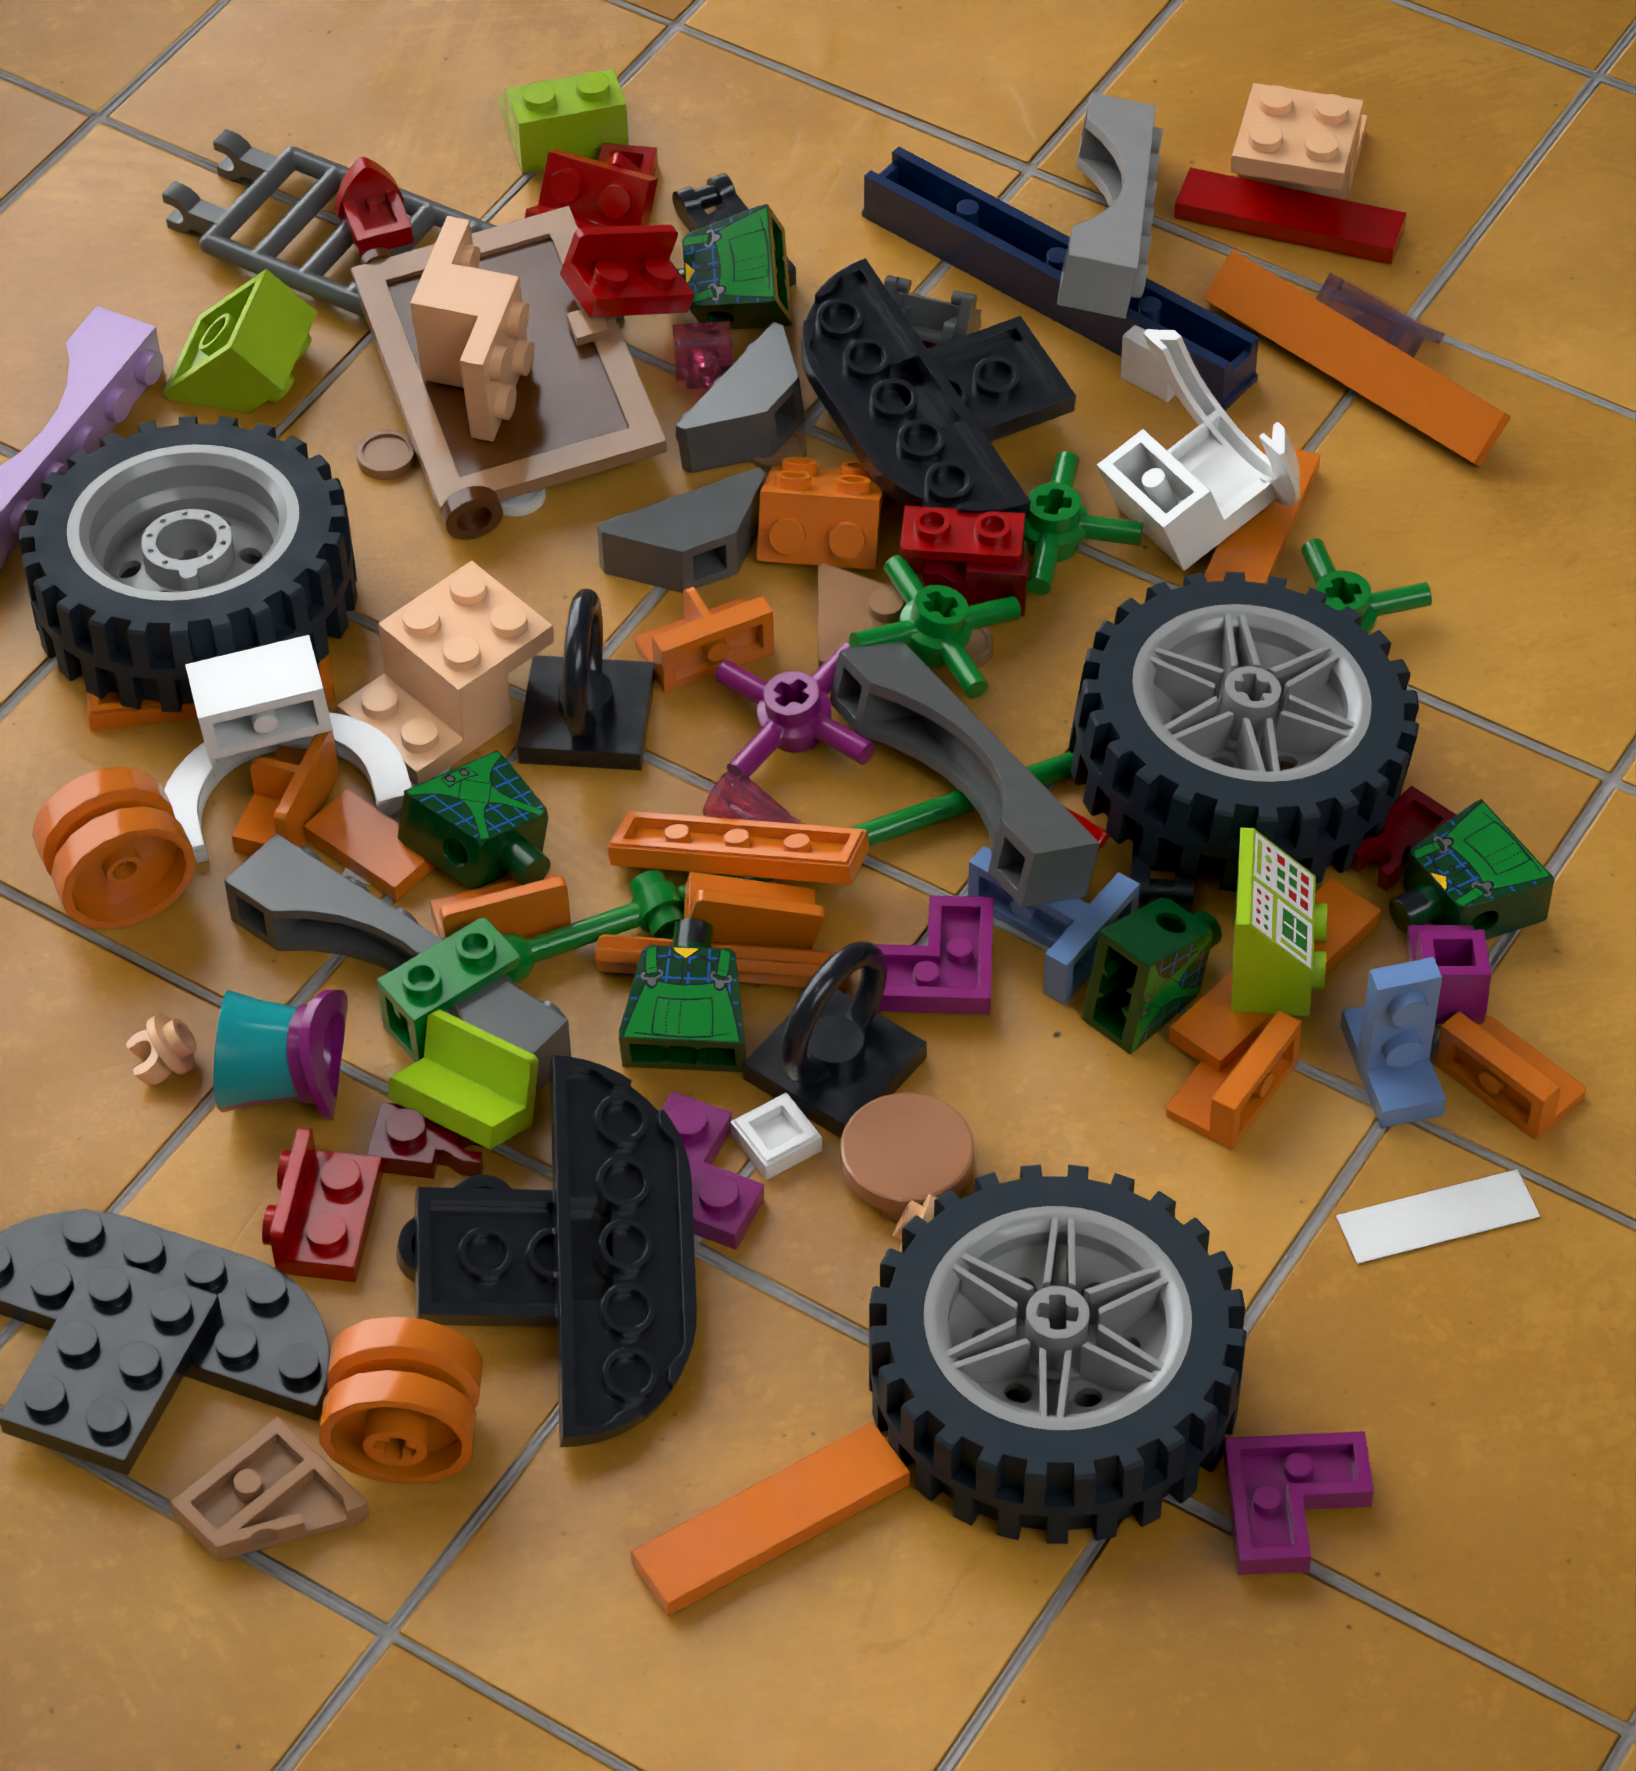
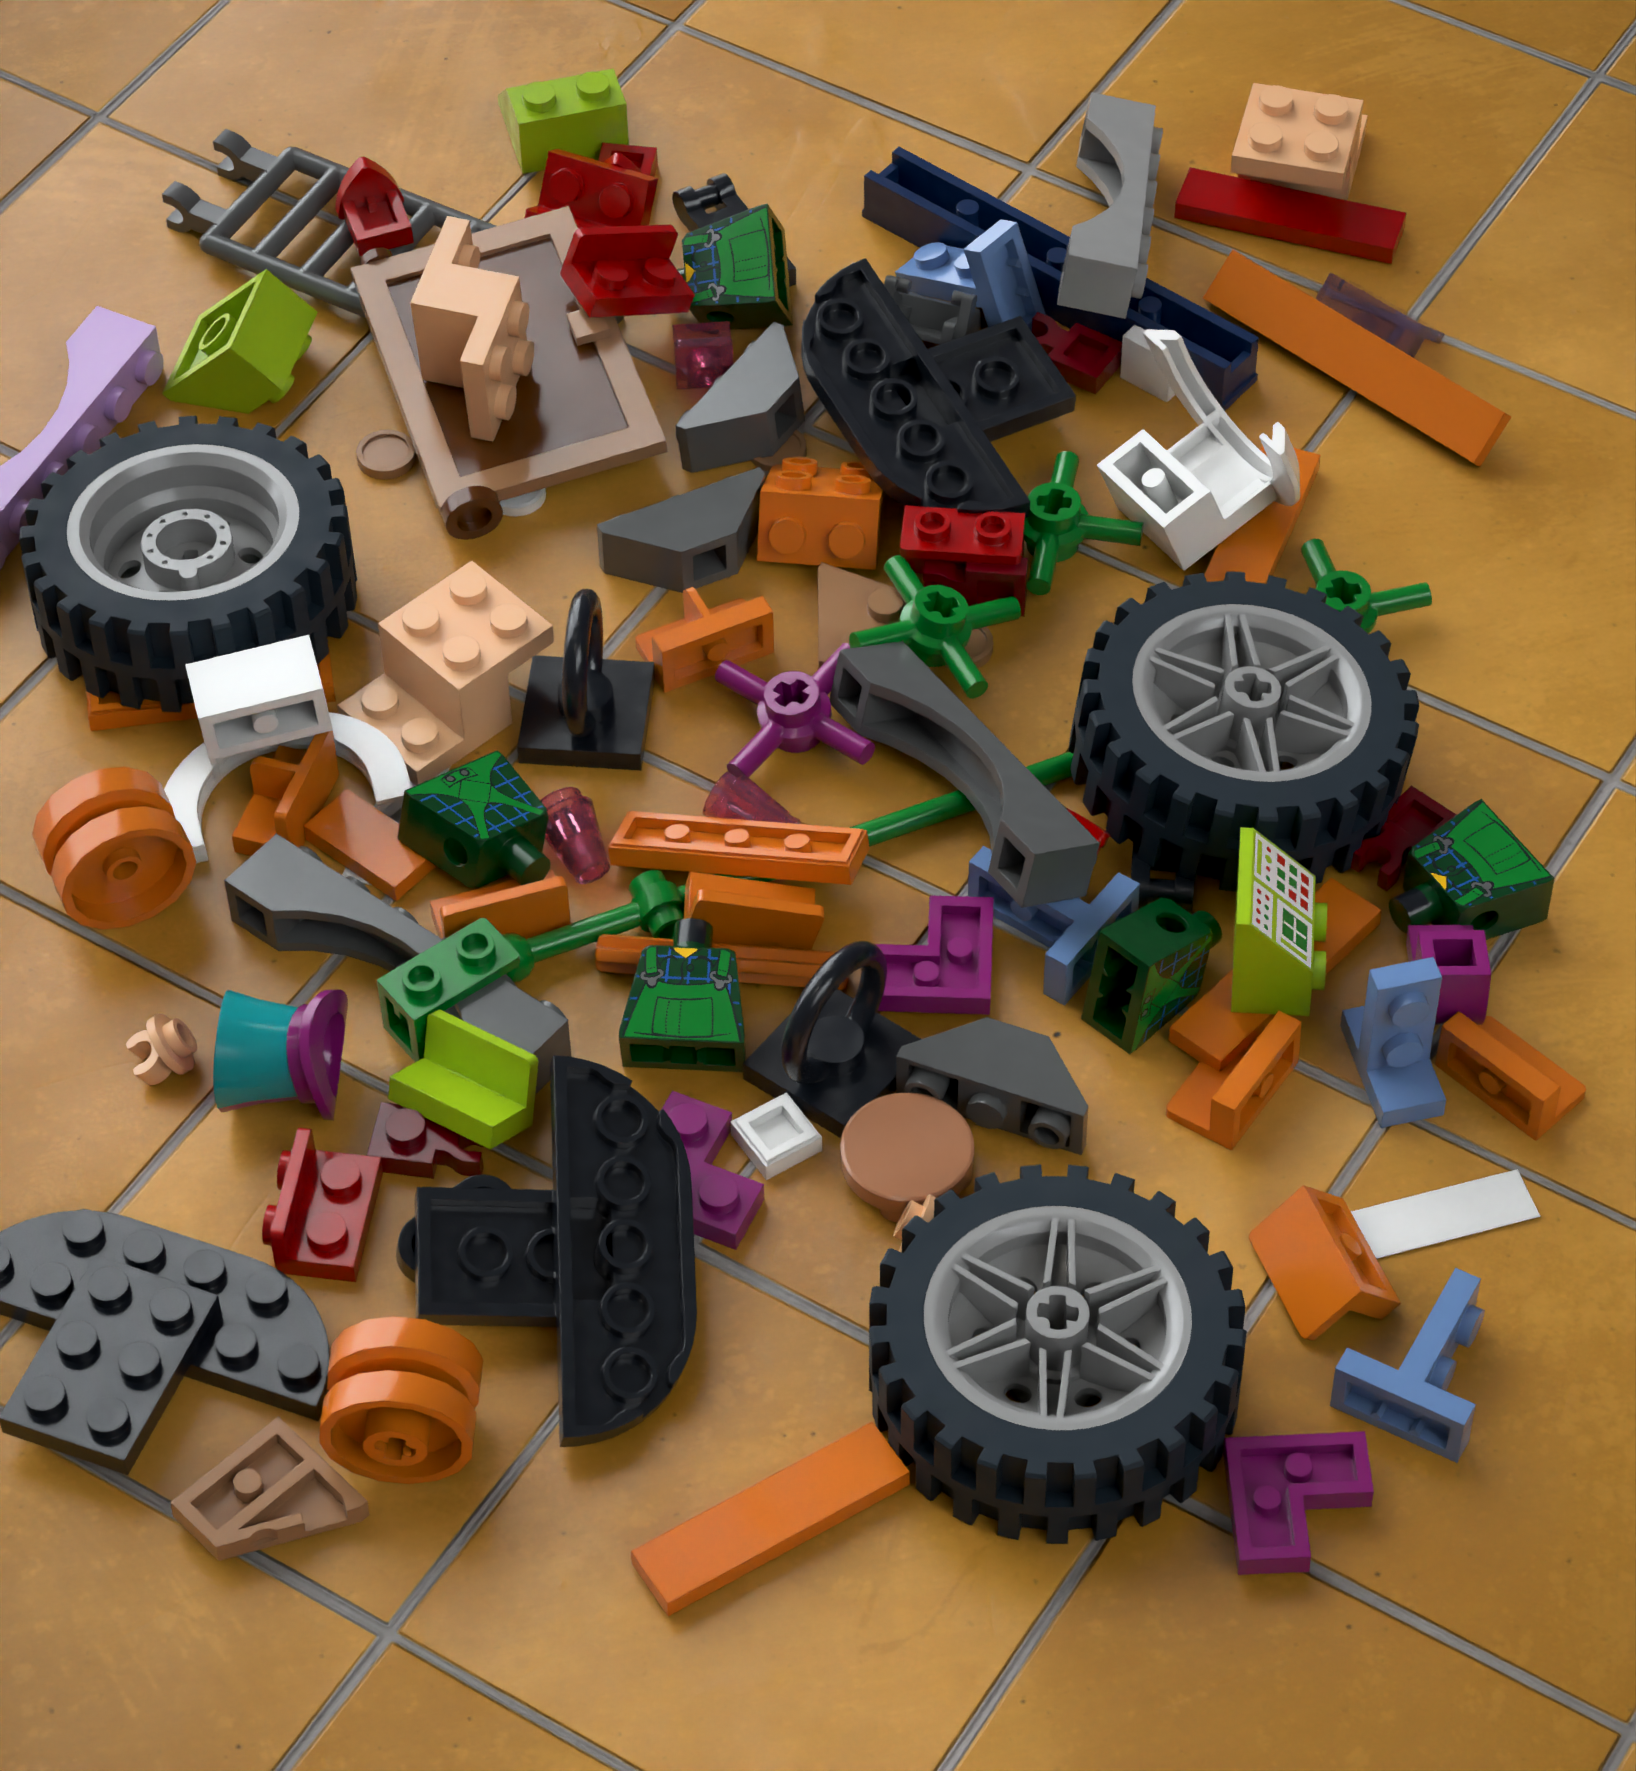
(575, 834): none -> clear pink cone
(989, 267): none -> medium blue bracket
(999, 1081): none -> dark grey slope
(1080, 354): none -> dark red plate
(1321, 1262): none -> orange panel
(1415, 1397): none -> medium blue bracket

